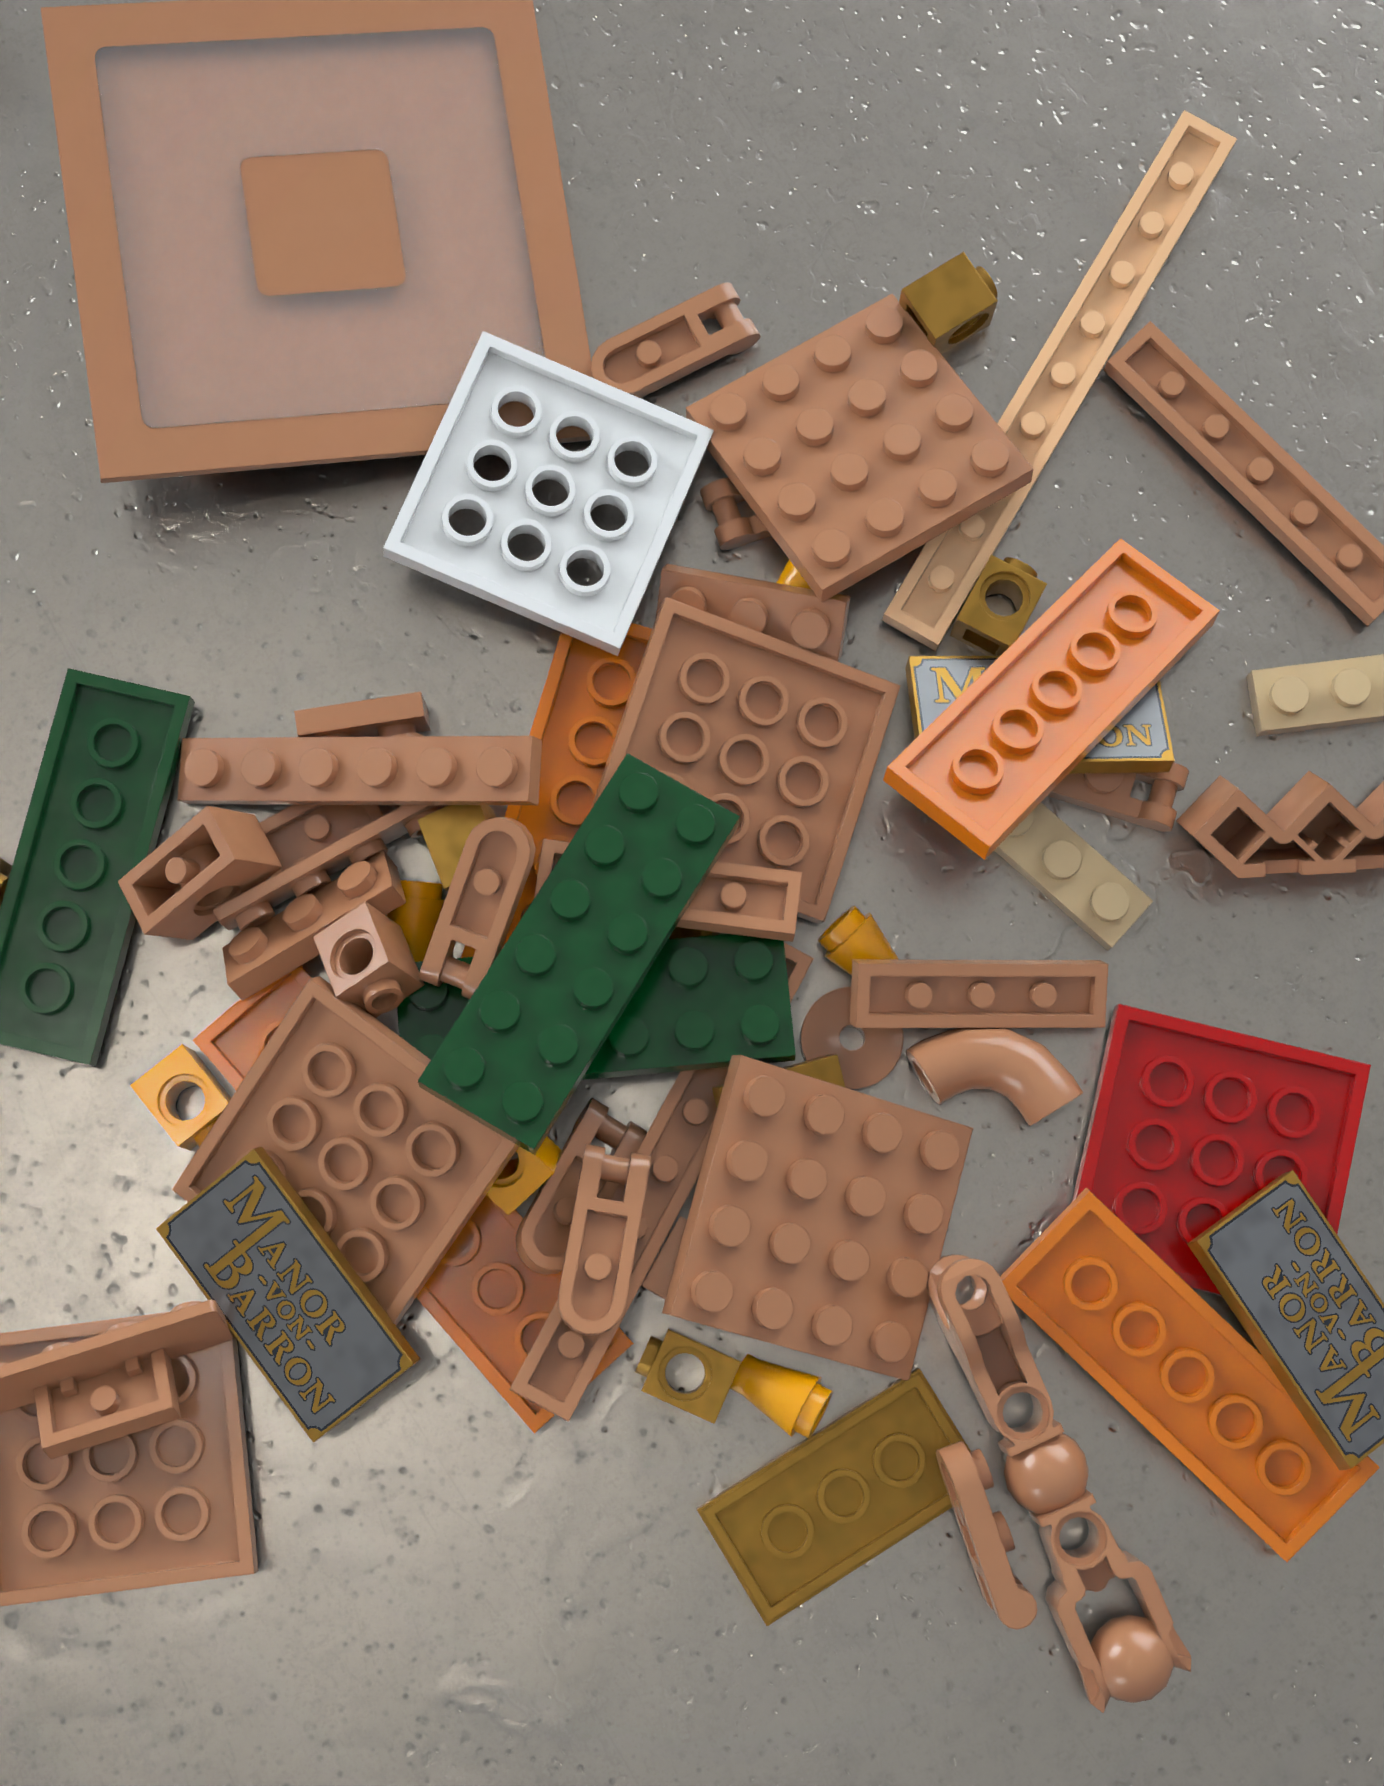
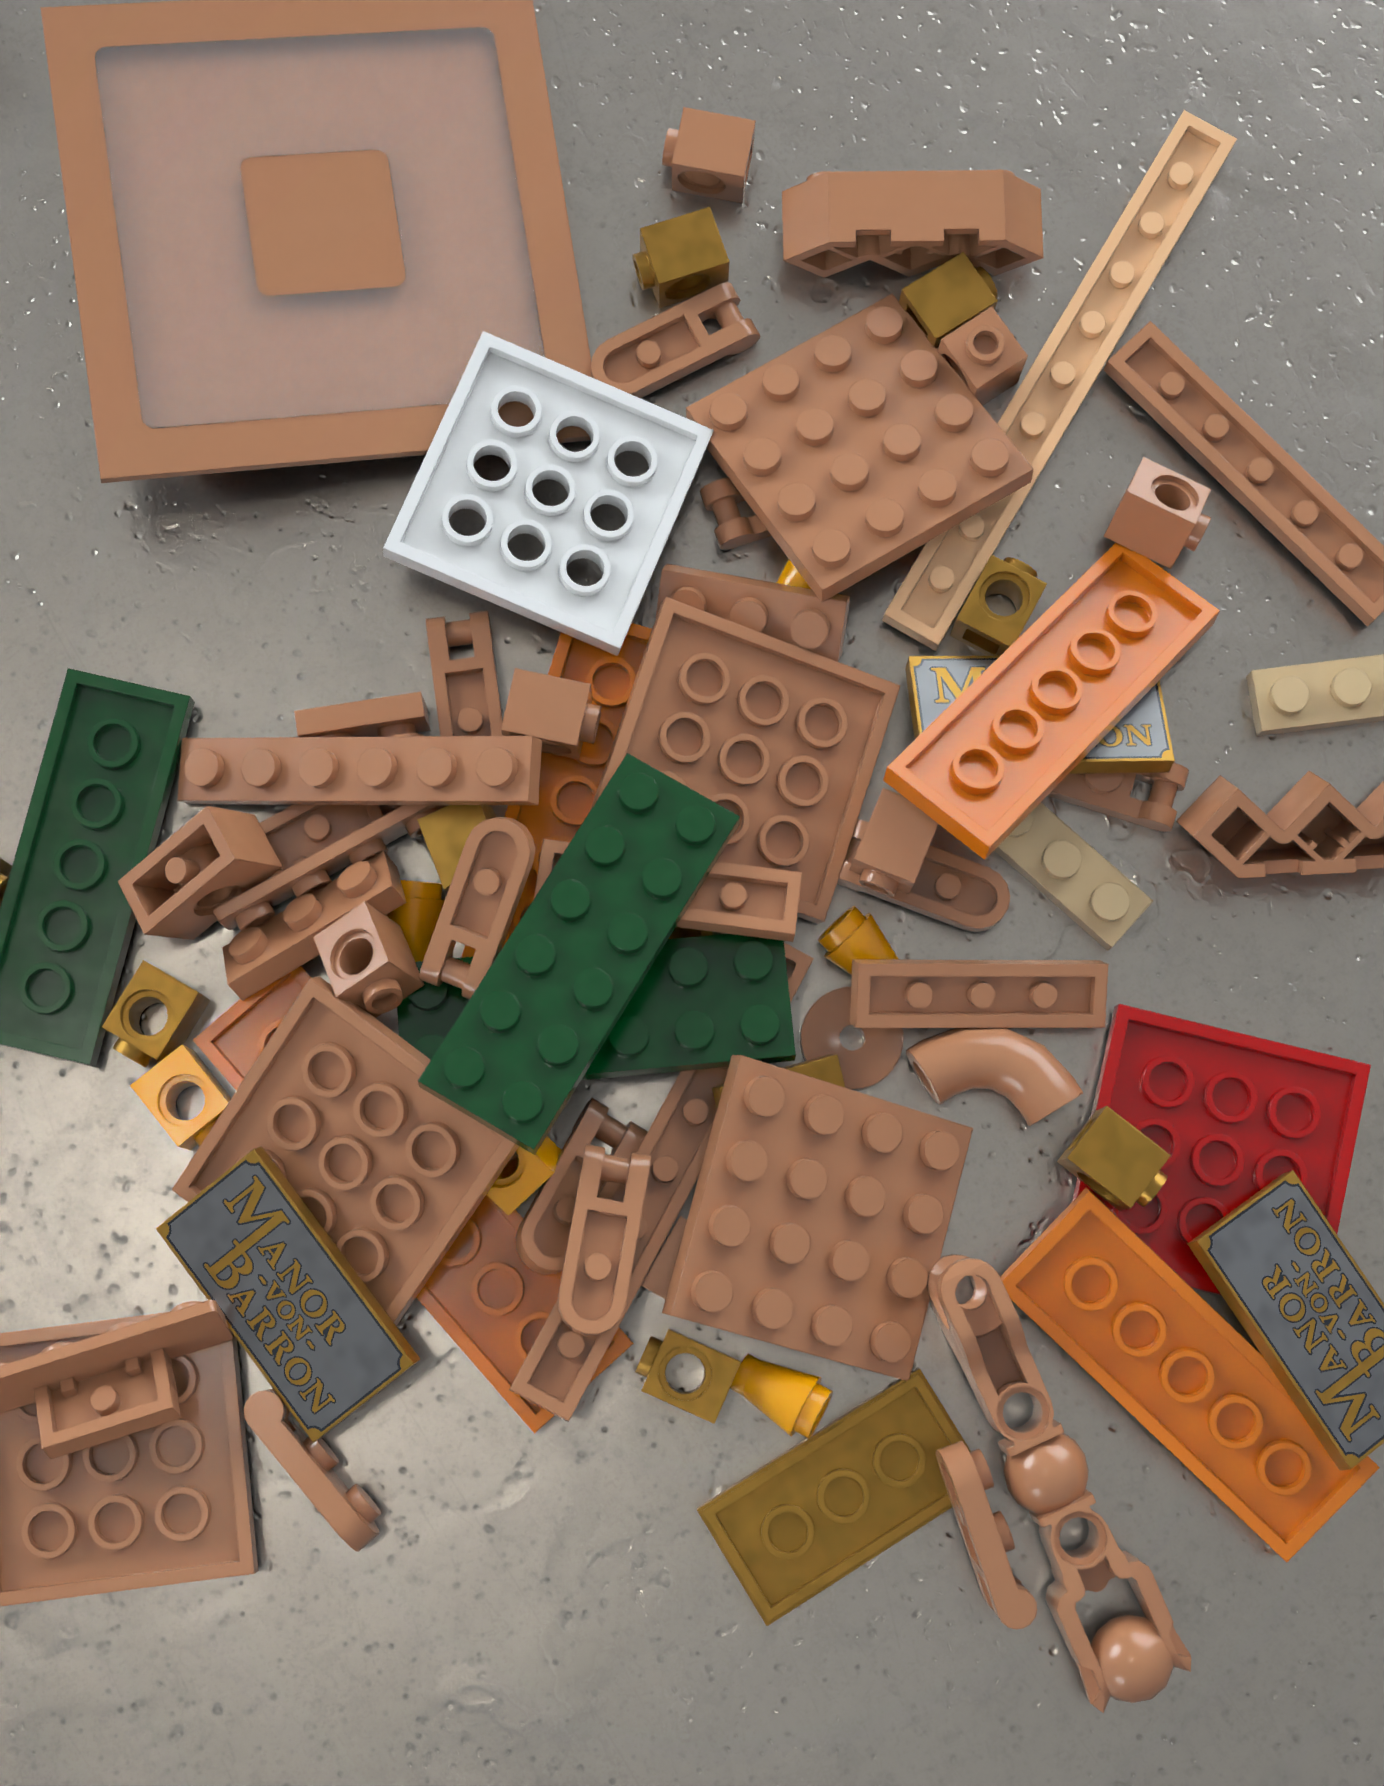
(146, 988): none -> pearl gold brick
(310, 1465): none -> nougat plate
(465, 687): none -> nougat plate
(553, 711): none -> nougat brick
(681, 257): none -> pearl gold brick
(710, 154): none -> nougat brick
(893, 845): none -> nougat brick
(911, 220): none -> nougat brick
(945, 888): none -> nougat plate
(984, 355): none -> nougat brick
(1116, 1160): none -> pearl gold brick
(1160, 514): none -> nougat brick

